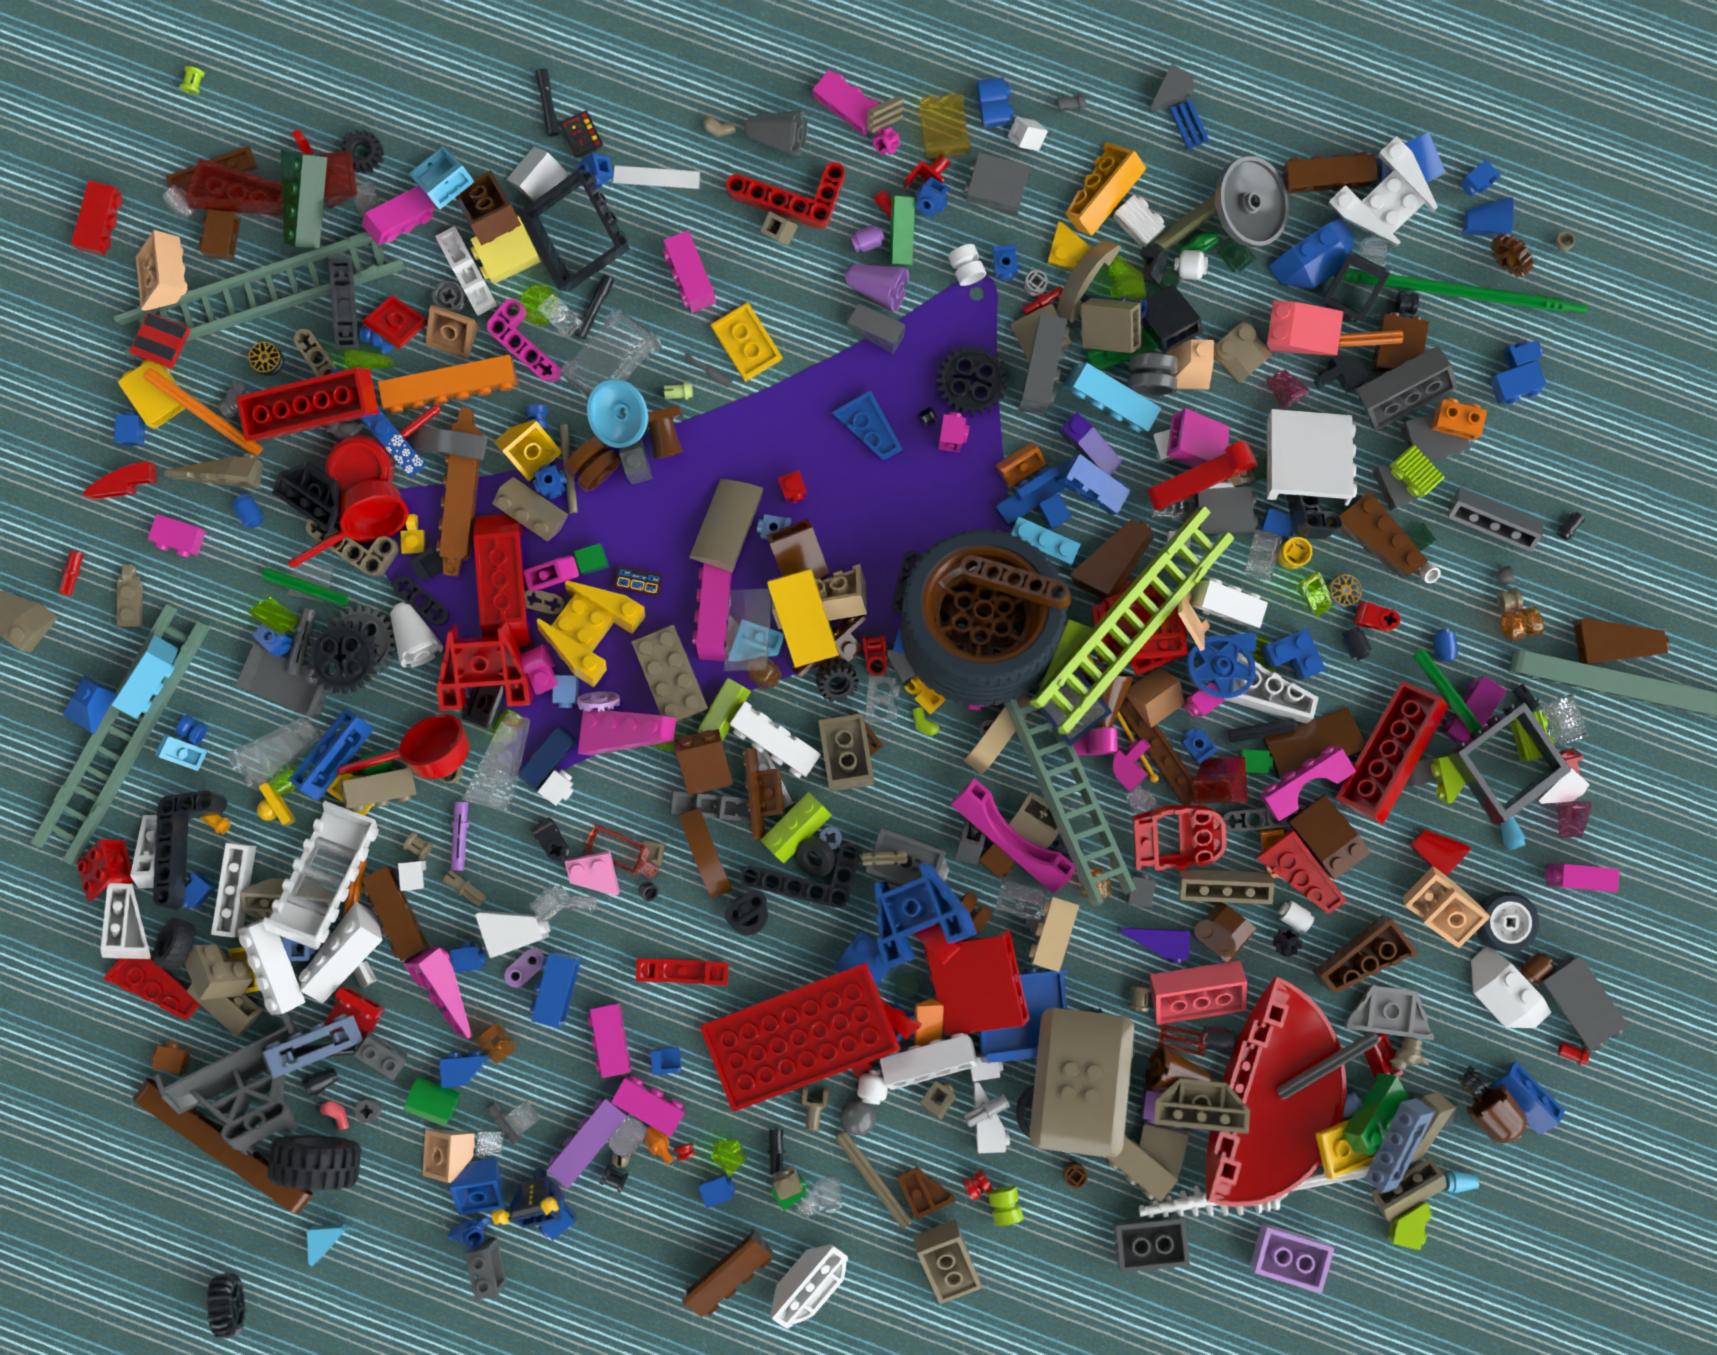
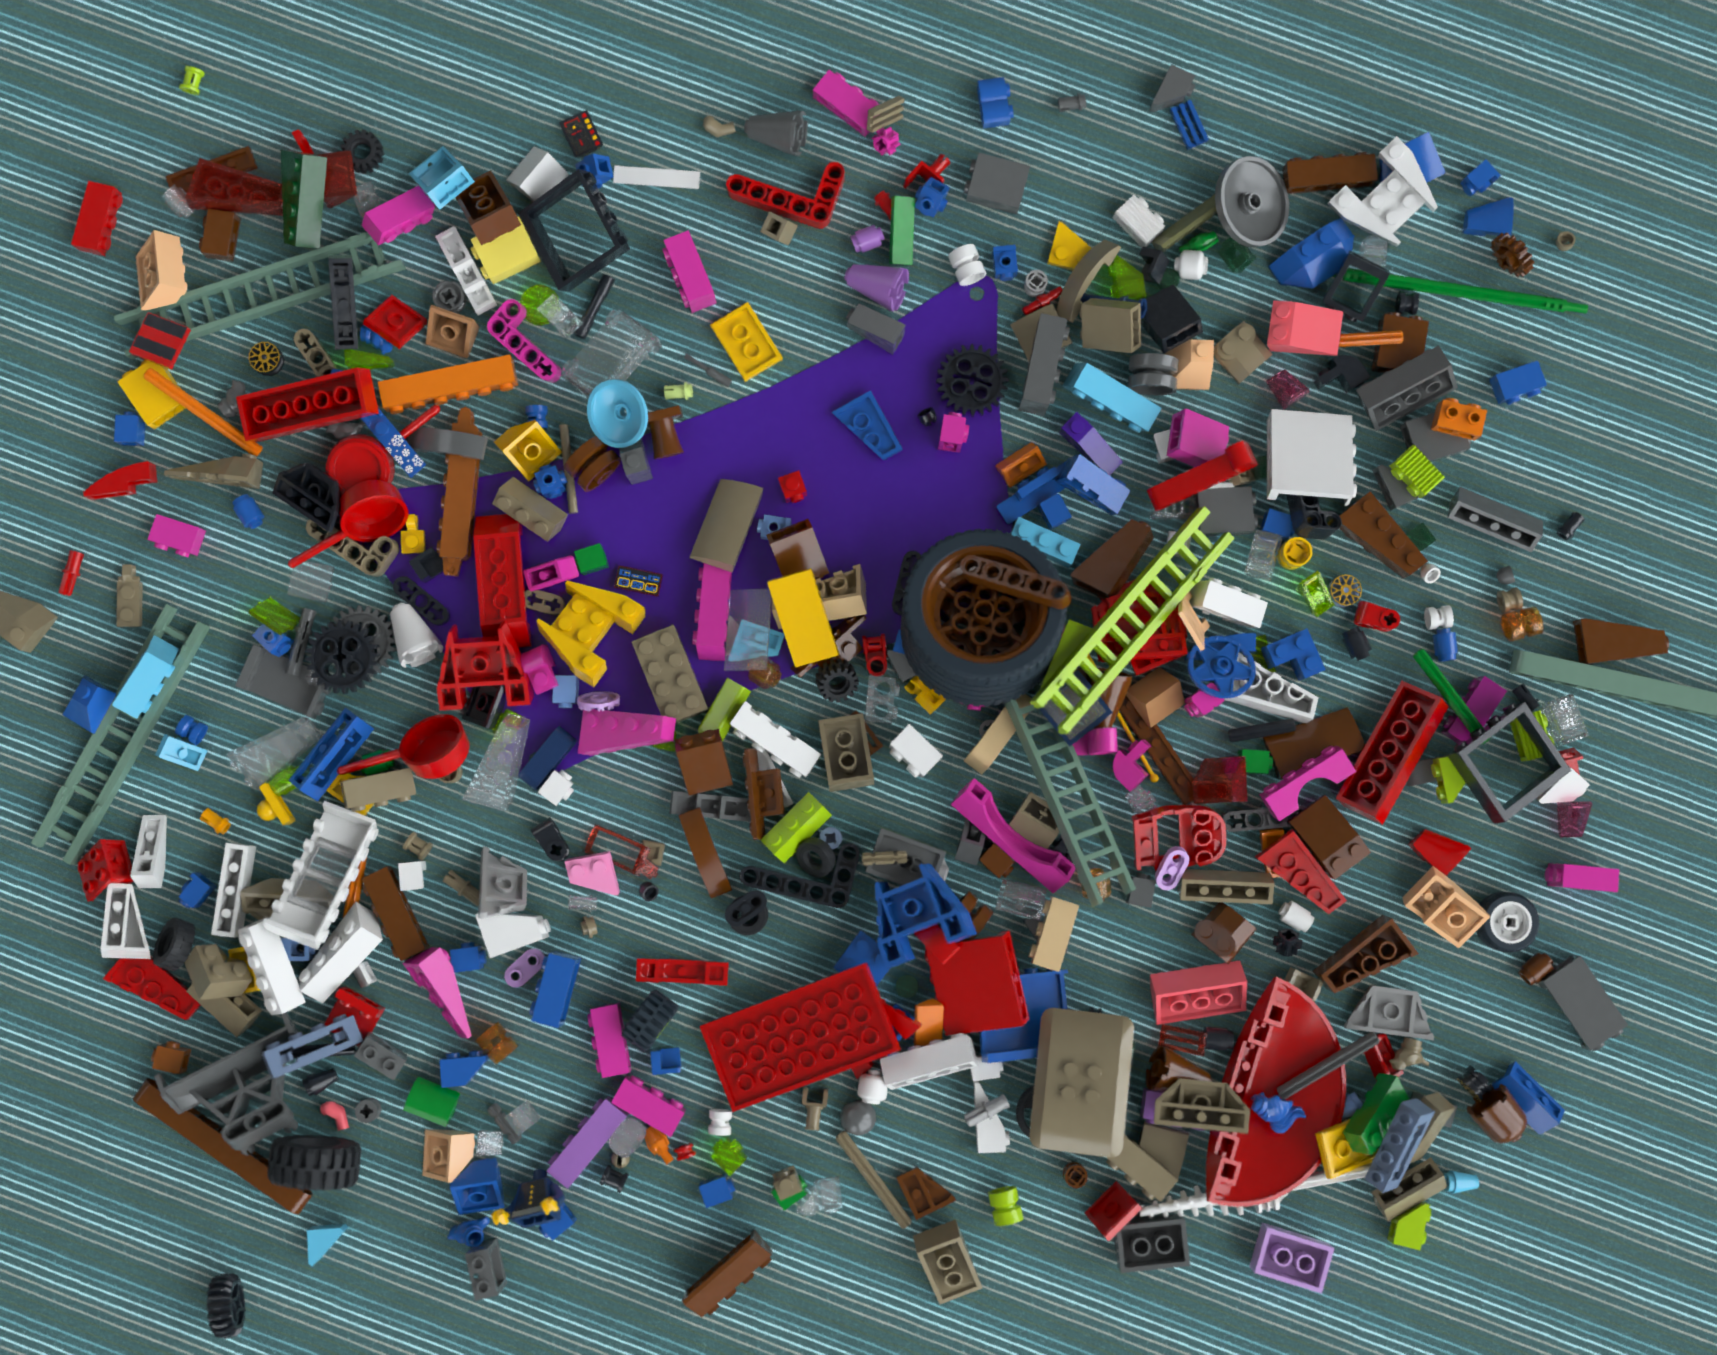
(172, 839): black beam -> none
(305, 587): green axle -> none
(458, 863): medium lavender pin -> none
(501, 886): none -> light grey wing
(550, 116): black piece -> none
(550, 902): clear brick -> none
(588, 927): none -> dark tan plate
(649, 1020): none -> black wheel
(719, 1123): none -> white wheel
(776, 1150): black axle -> none
(808, 1284): white wedge -> none
(914, 751): none -> white brick
(923, 725): lime arm -> none
(930, 1103): dark tan brick -> none
(944, 125): clear yellow panel -> none
(977, 1185): red wheel -> none
(1027, 133): white panel -> none
(1106, 186): light orange wedge -> none
(1106, 359): green tile -> none
(1112, 1211): none -> red tile
(1140, 998): dark tan bush -> none
(1166, 943): dark purple slope -> none
(1171, 866): none -> lavender plate
(1198, 754): blue brick -> none
(1276, 1111): none -> blue hair
(1304, 982): none -> dark tan bracket
(1438, 617): none -> white wheel
(1506, 991): white wedge -> none
(1512, 834): medium azure cone -> none
(1522, 353): blue brick -> none
(1574, 1053): red pin -> none

